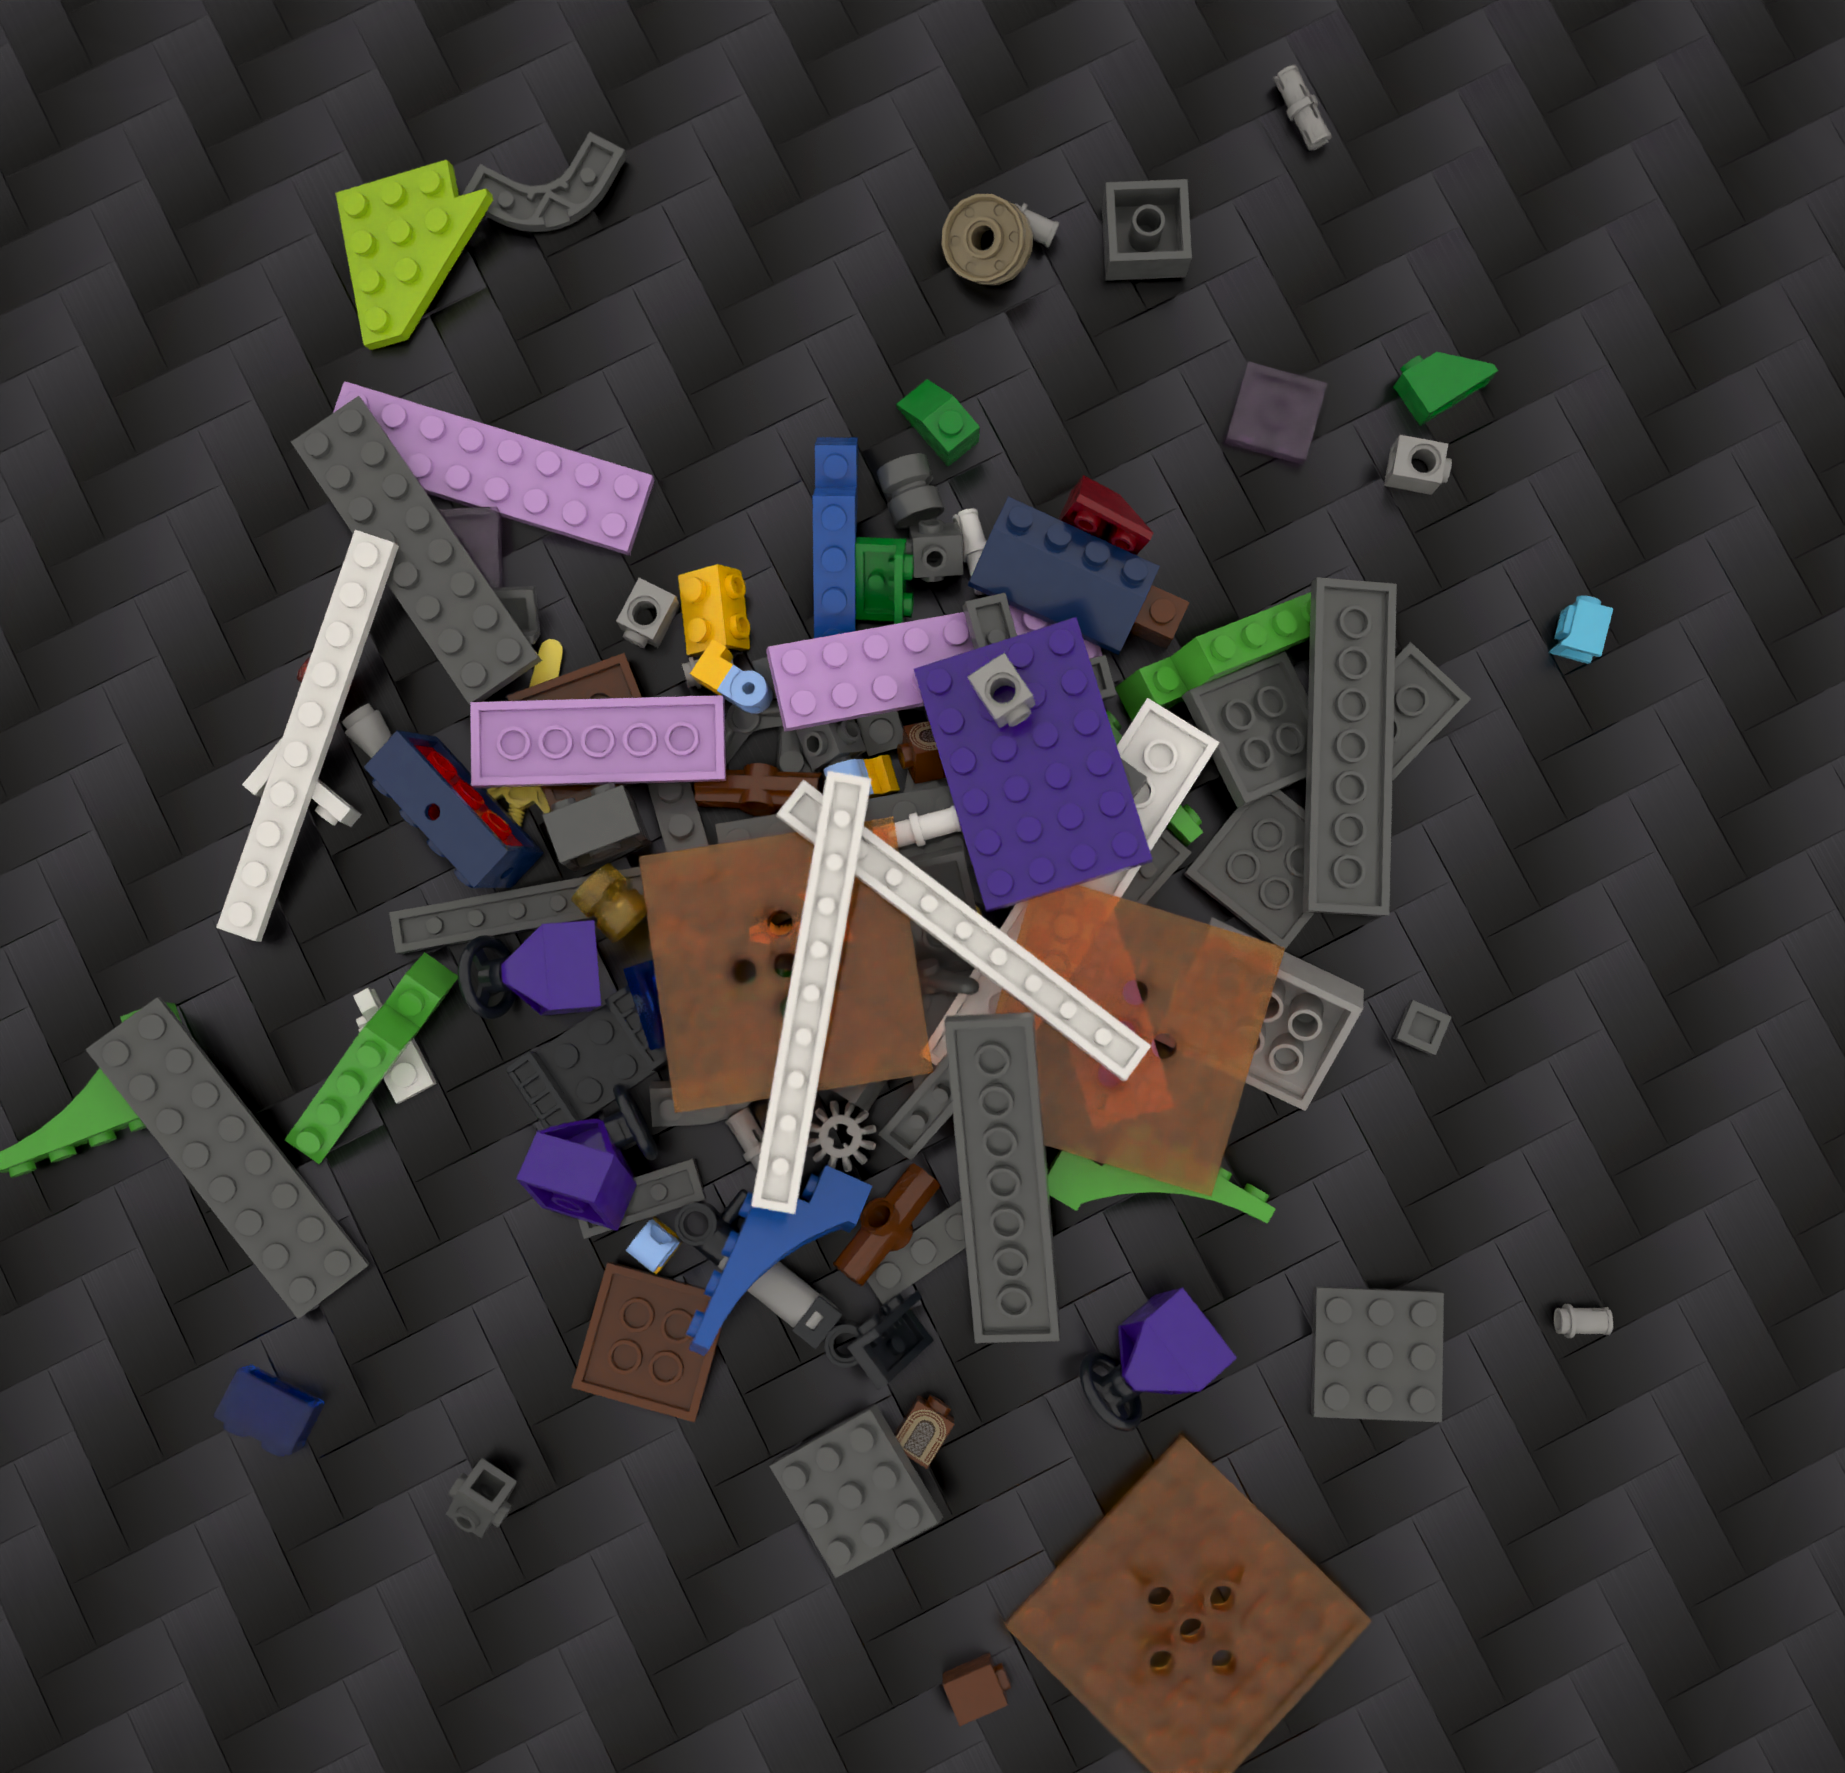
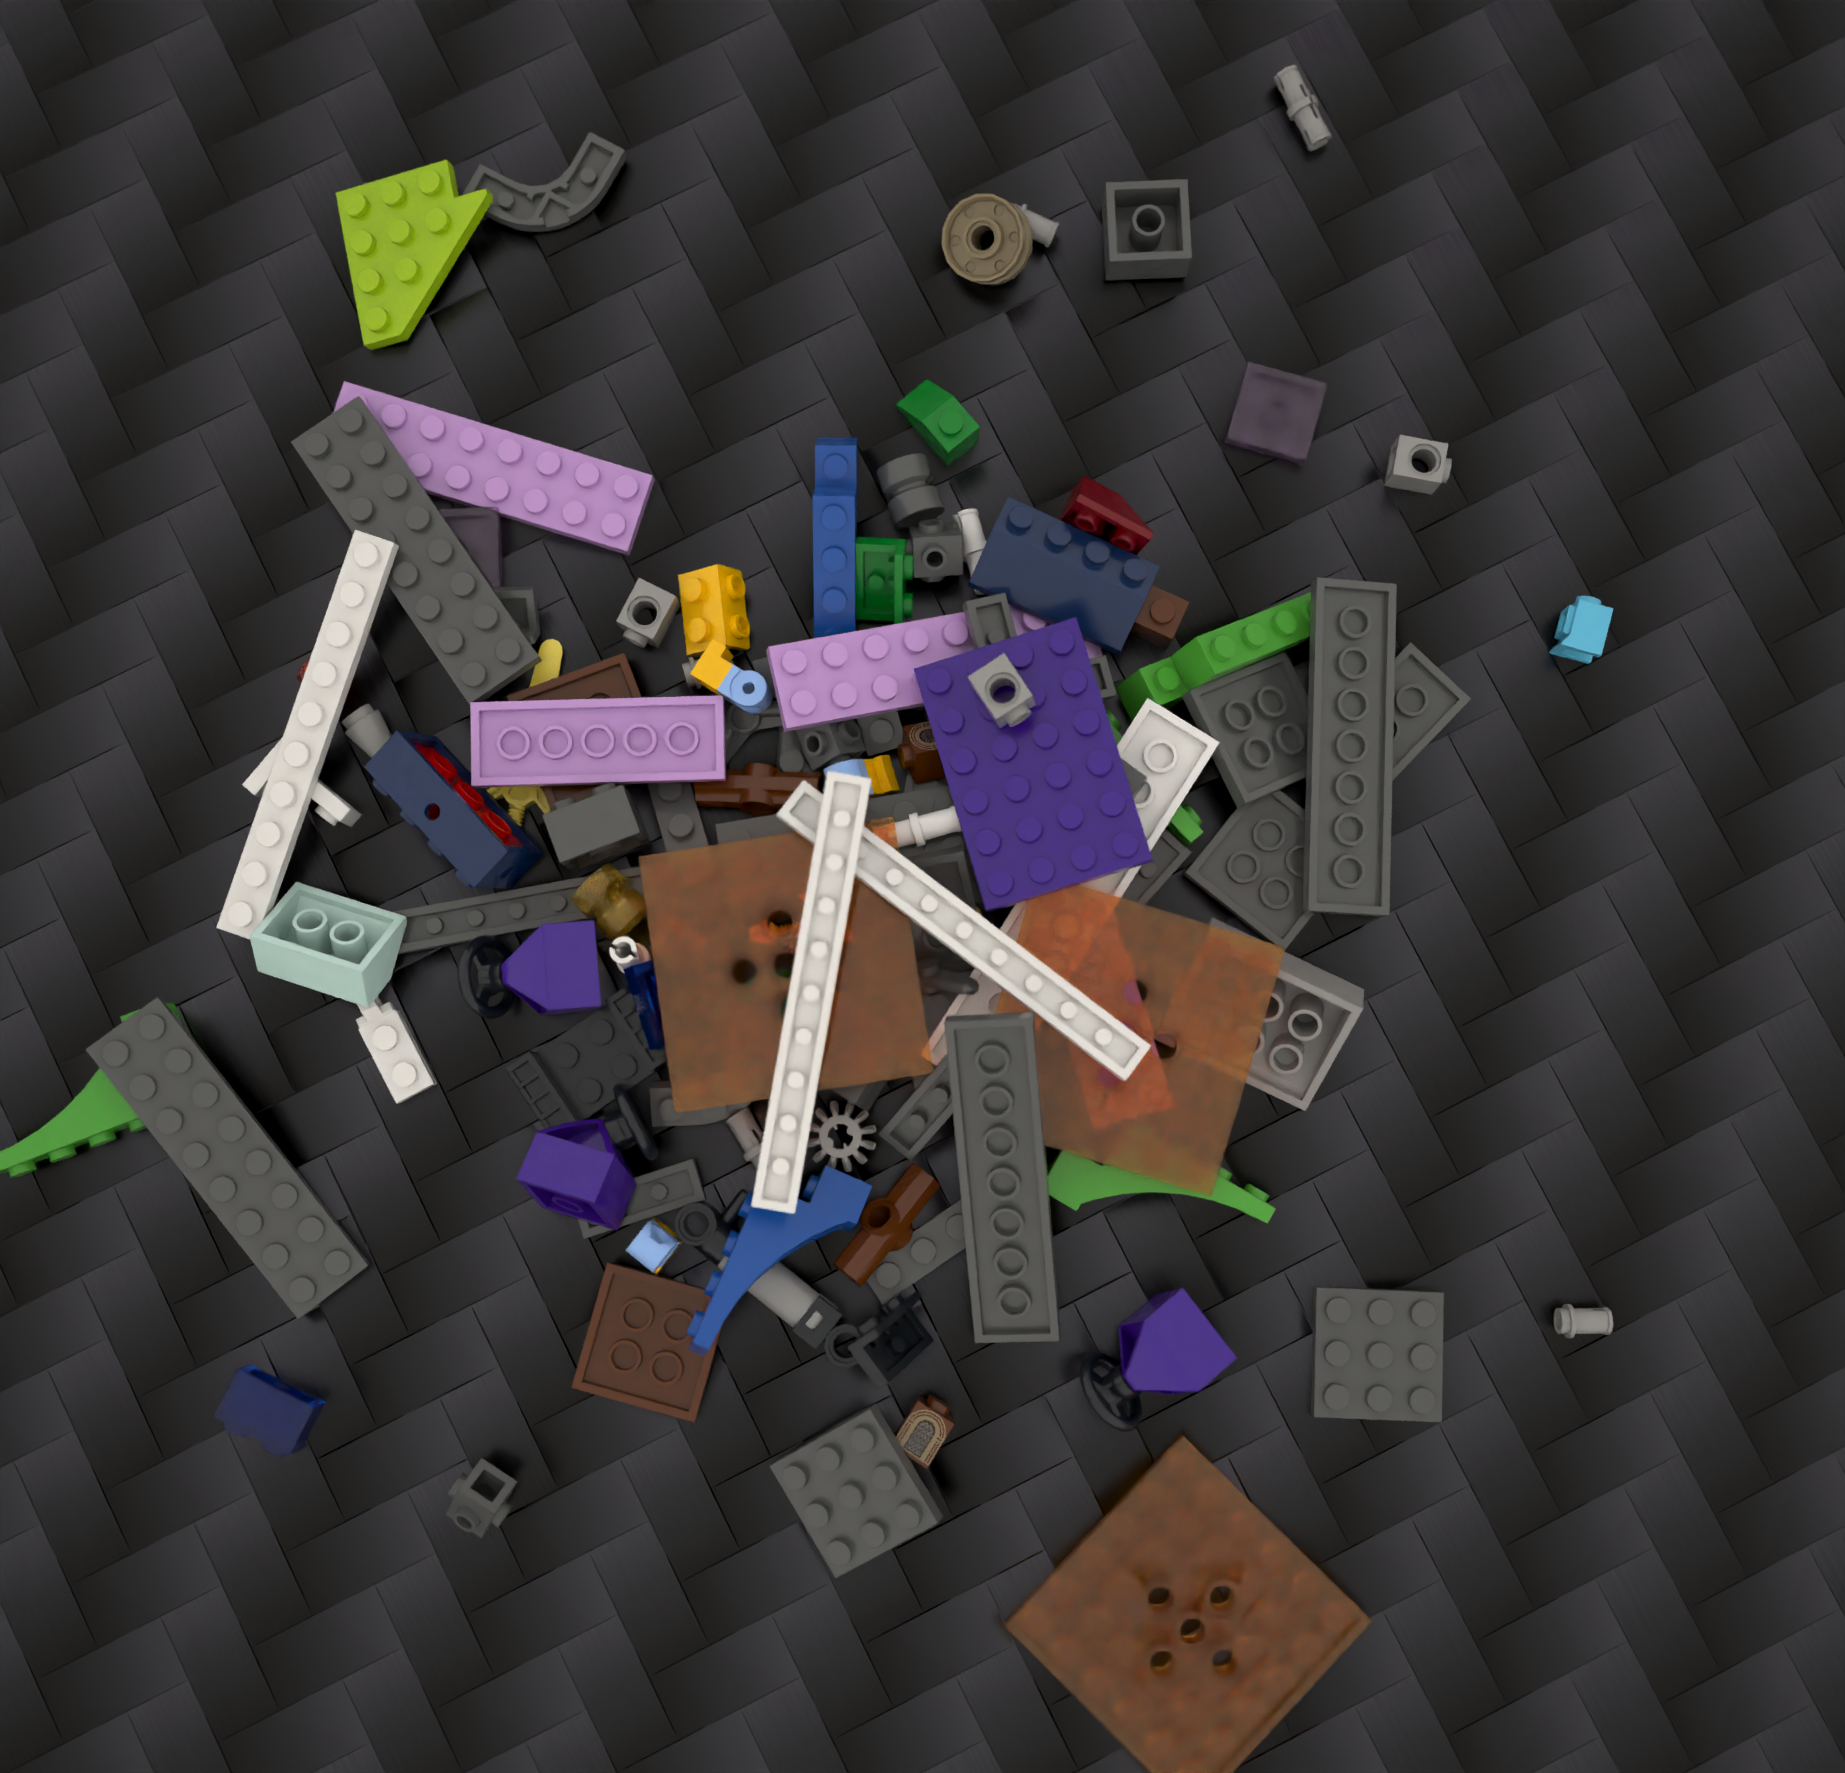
(329, 944): none -> light aqua slope
(371, 1057): bright green arch -> none
(628, 953): none -> white pin
(976, 1688): reddish brown brick -> none
(1422, 1027): dark grey plate -> none
(1440, 382): green slope -> none

